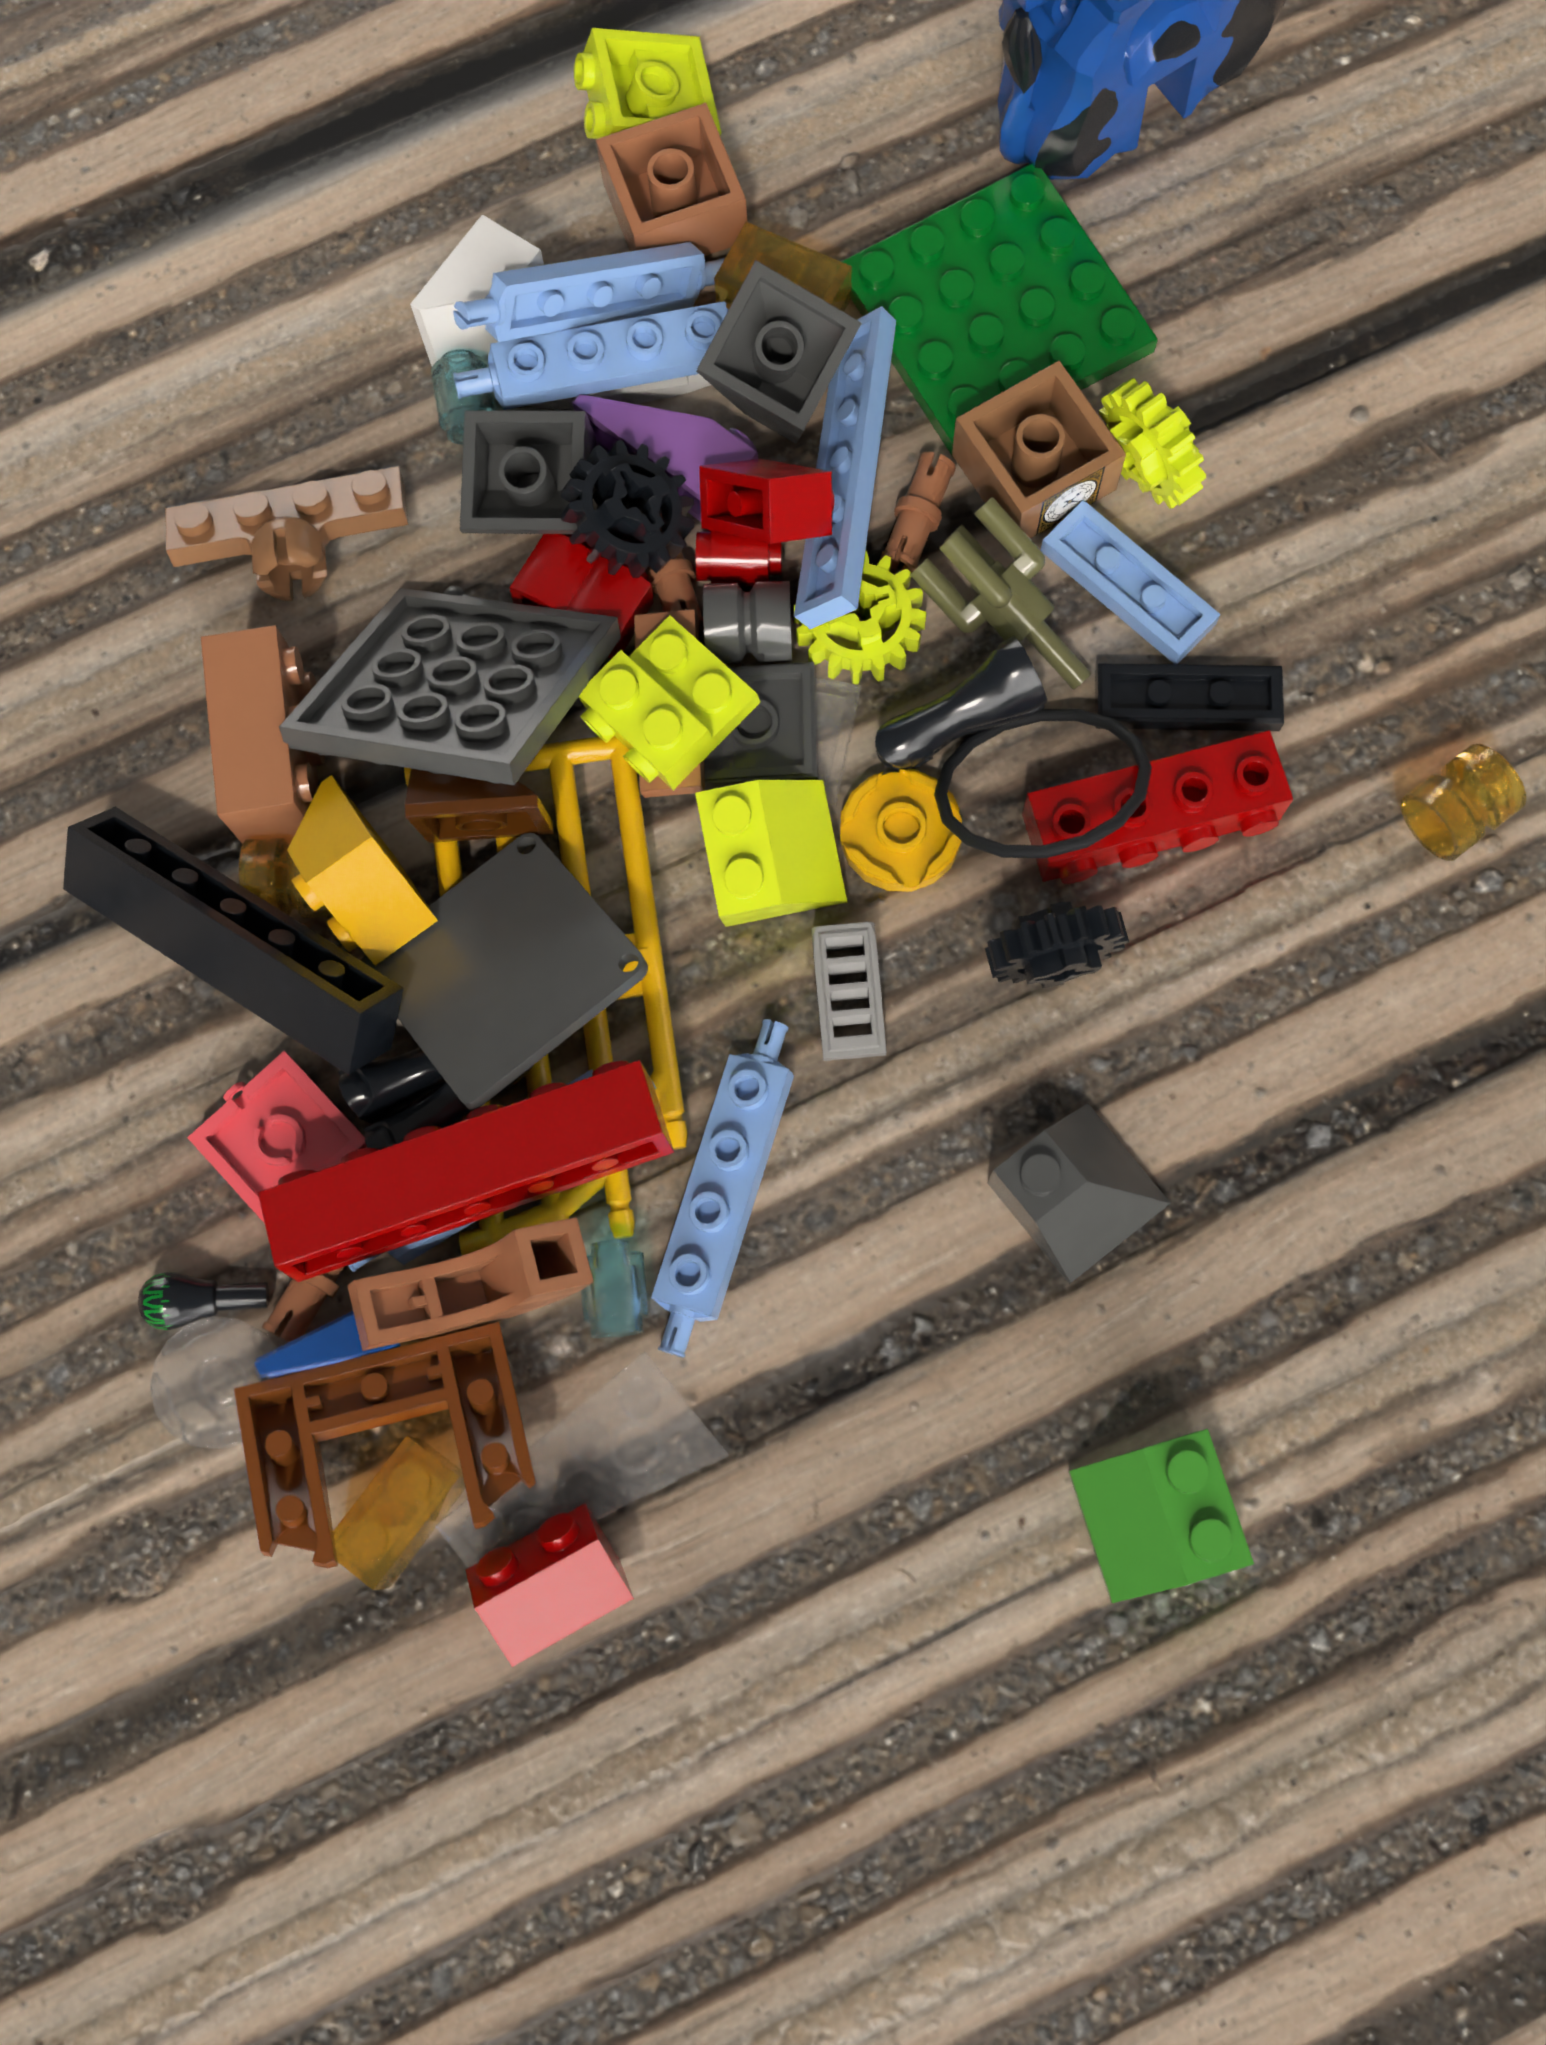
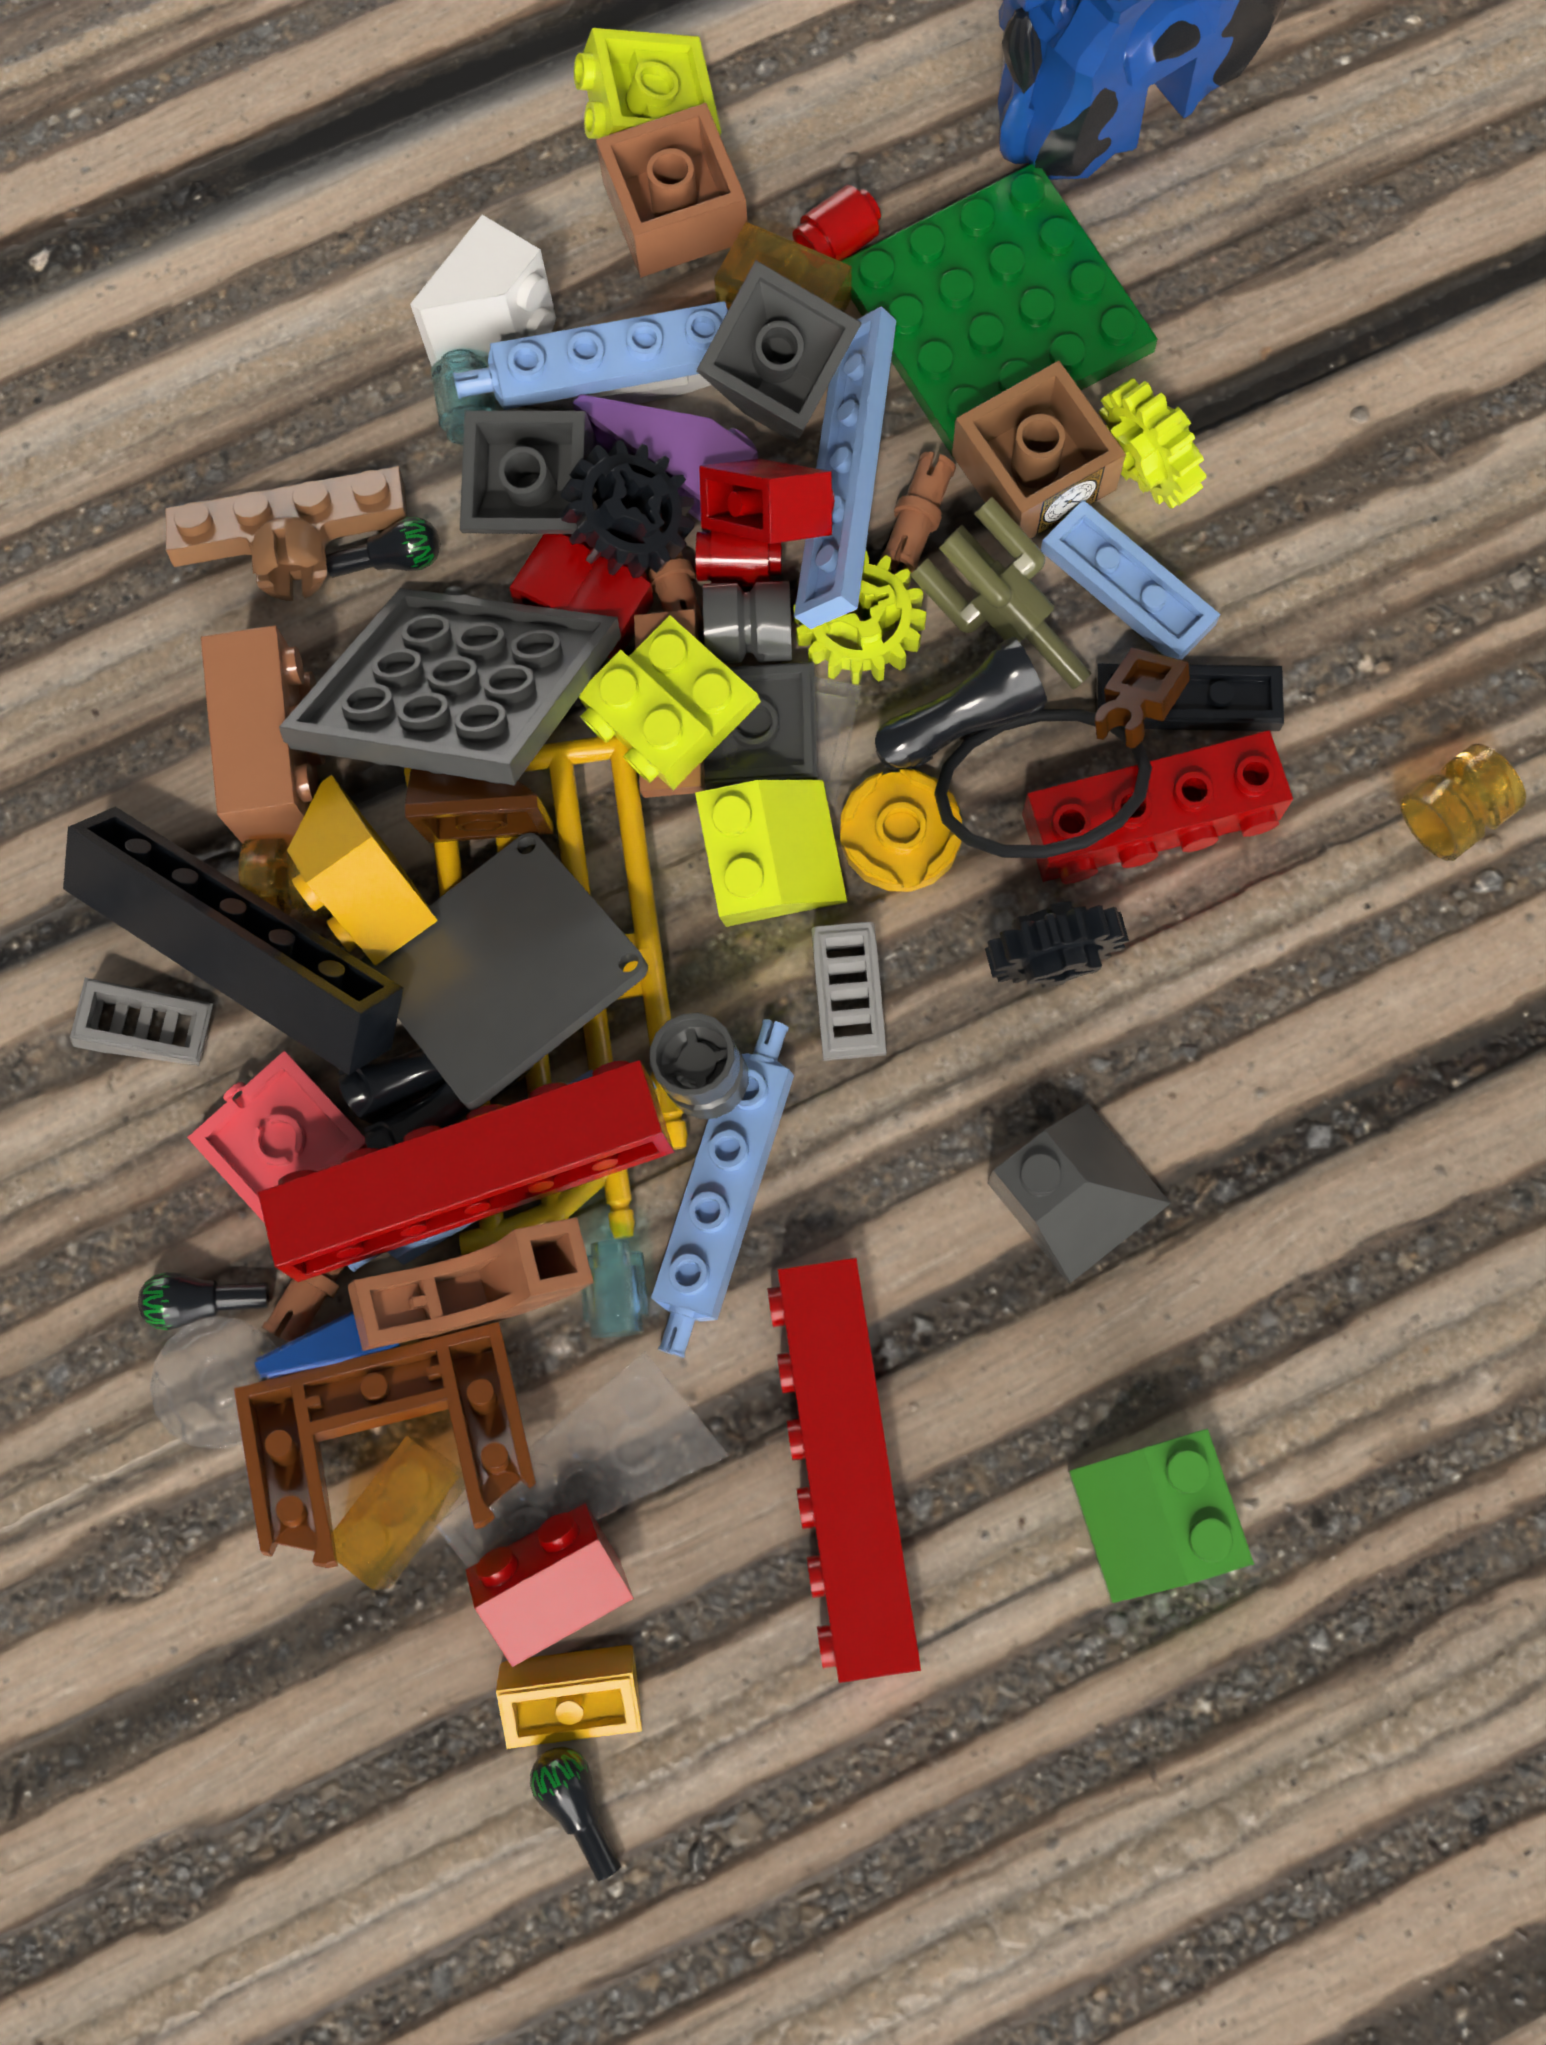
(89, 1011): none -> light grey slope
(404, 546): none -> black piece
(566, 1791): none -> black piece
(569, 1696): none -> yellow slope
(589, 291): light blue plate -> none
(699, 1065): none -> dark grey wheel
(840, 223): none -> red brick
(847, 1472): none -> red brick
(1139, 689): none -> reddish brown plate

